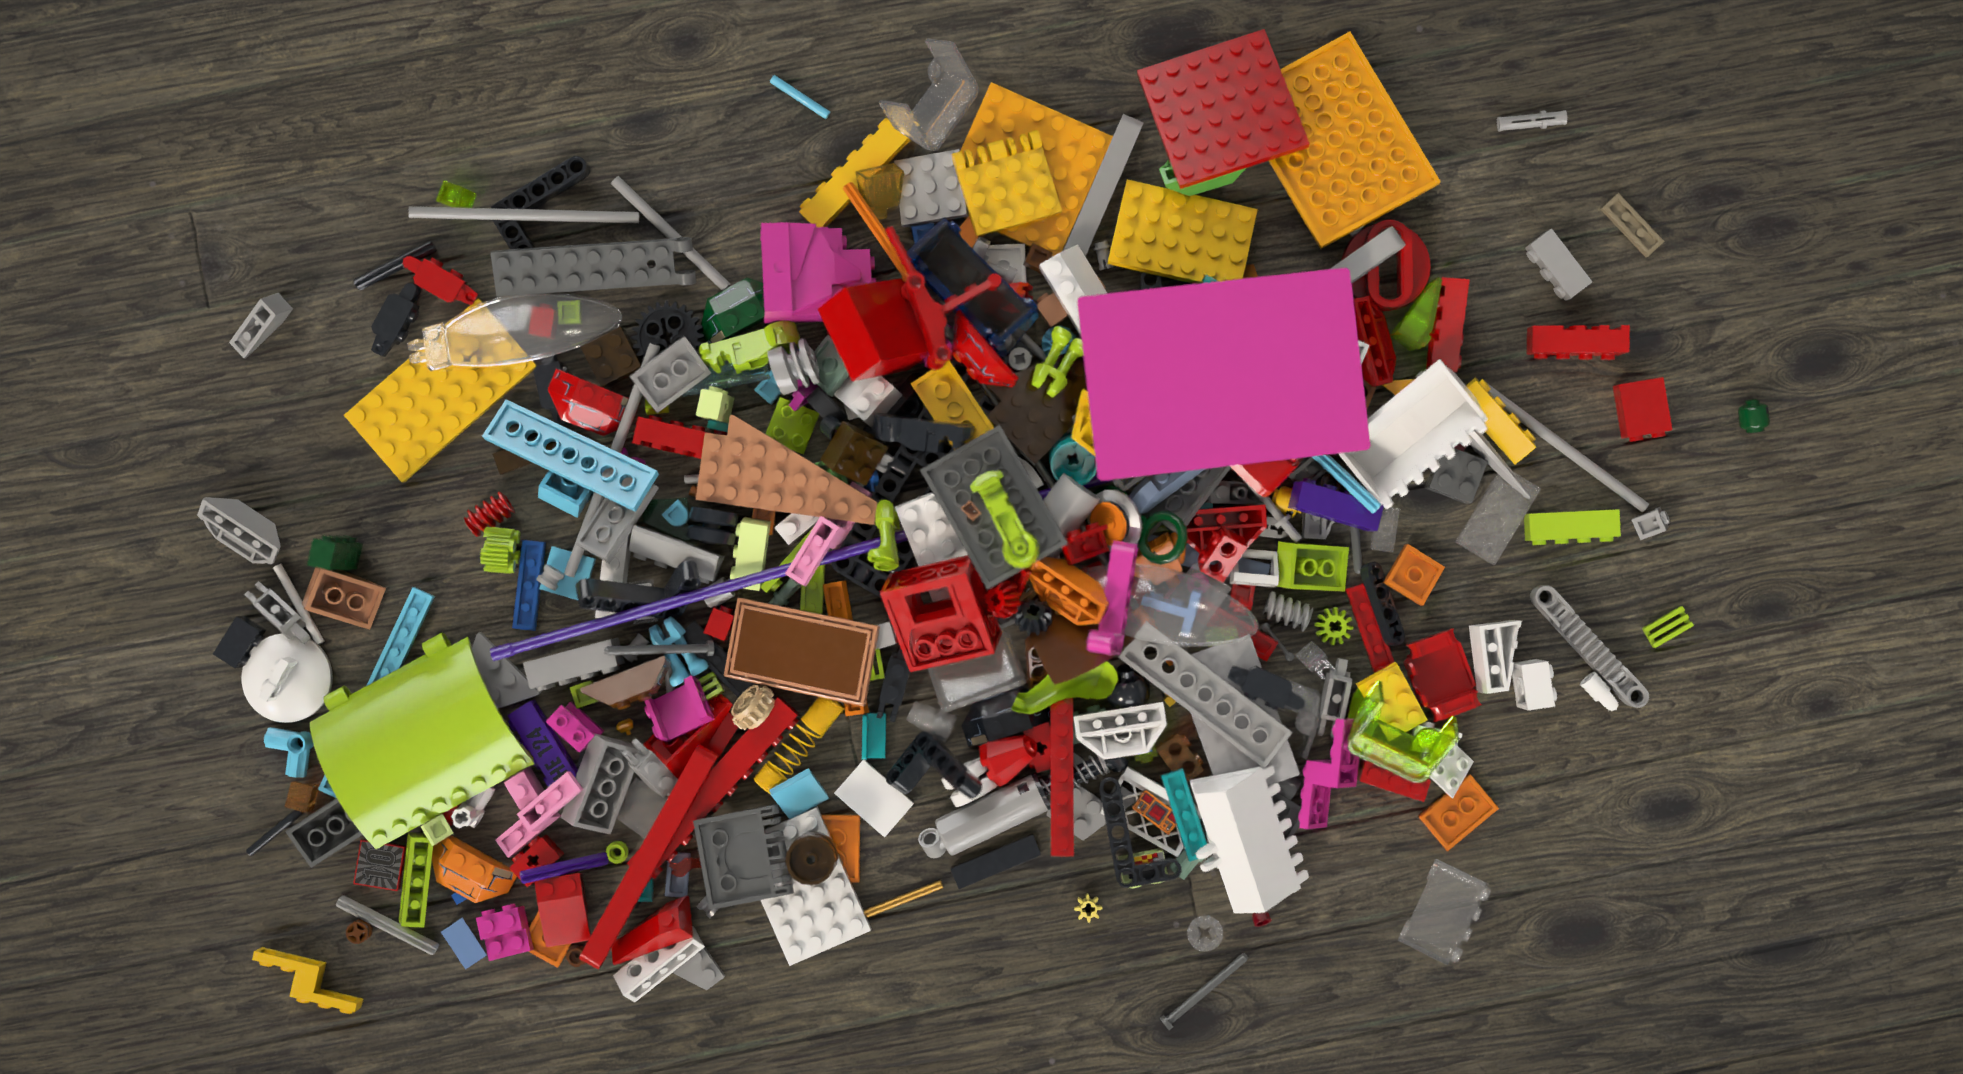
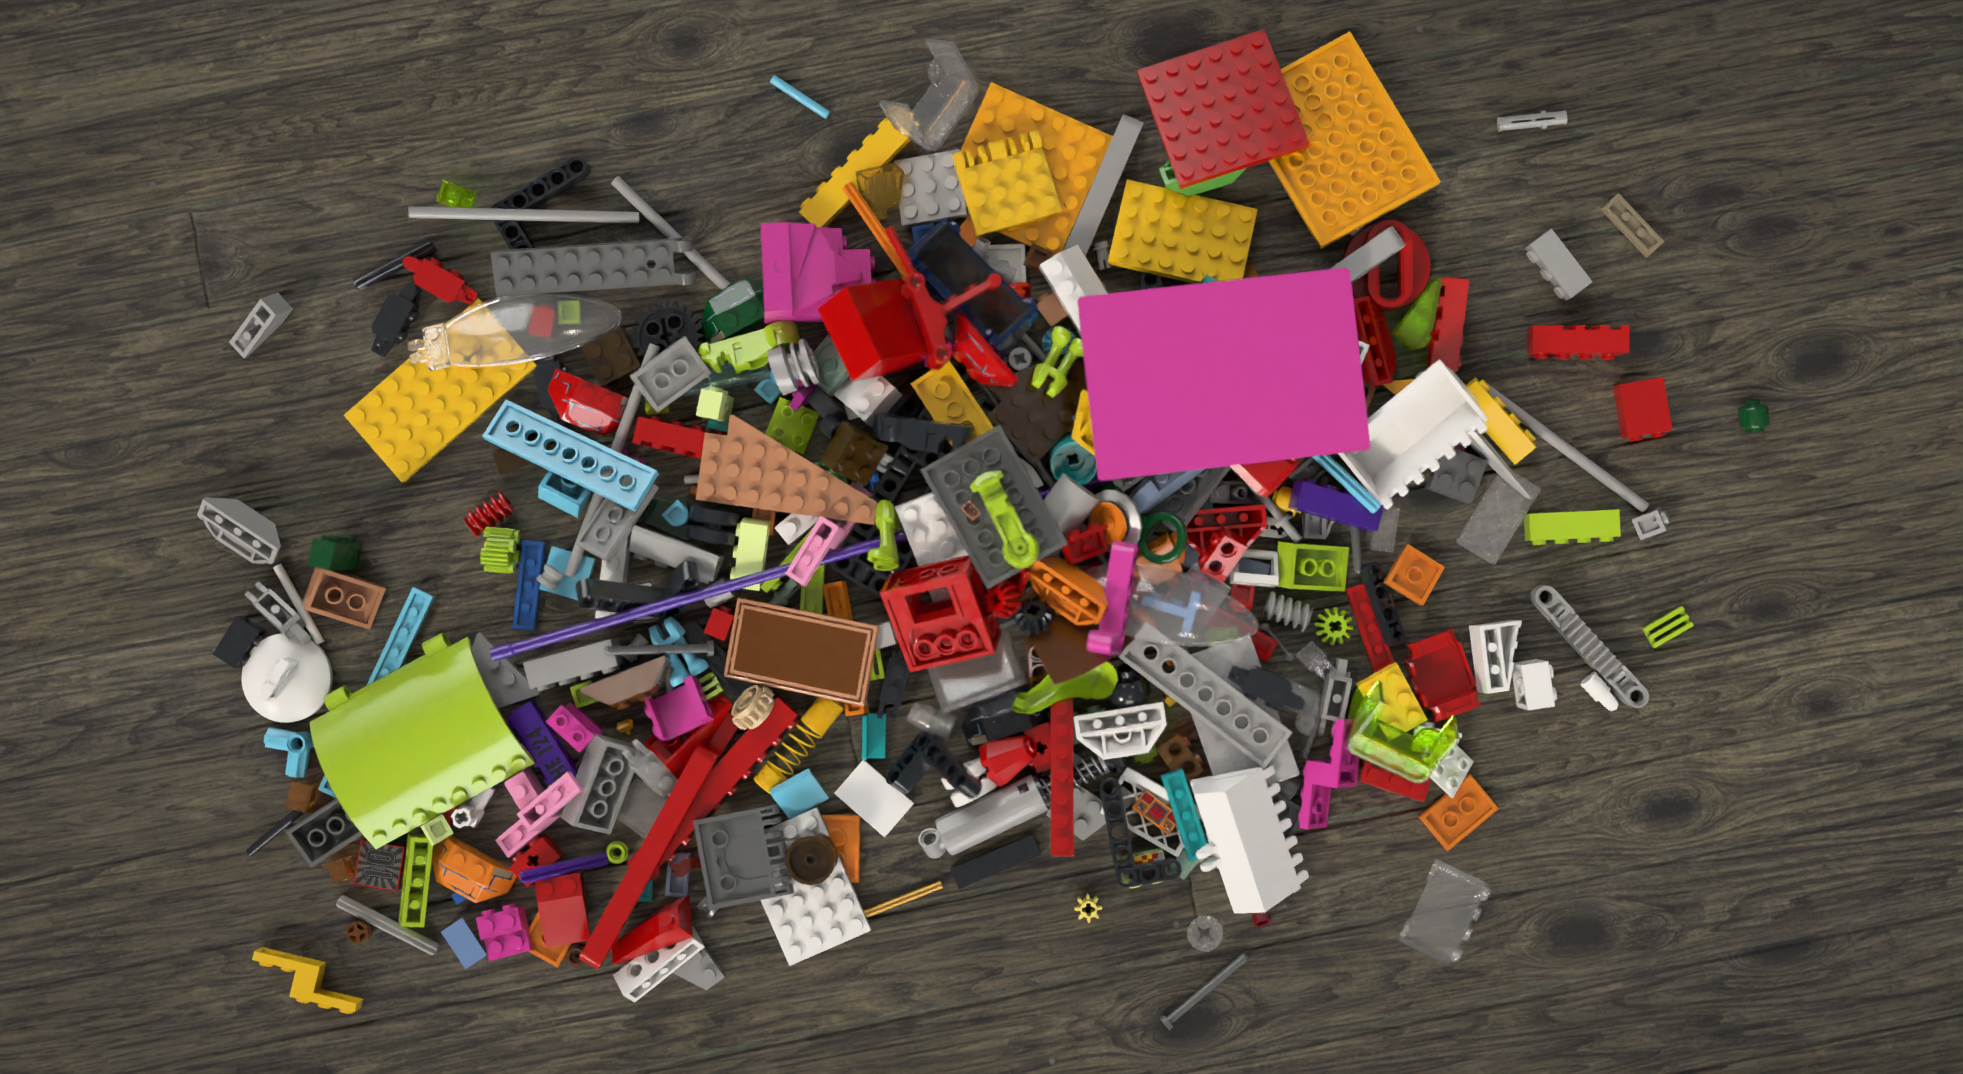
(340, 869): none -> clear orange panel

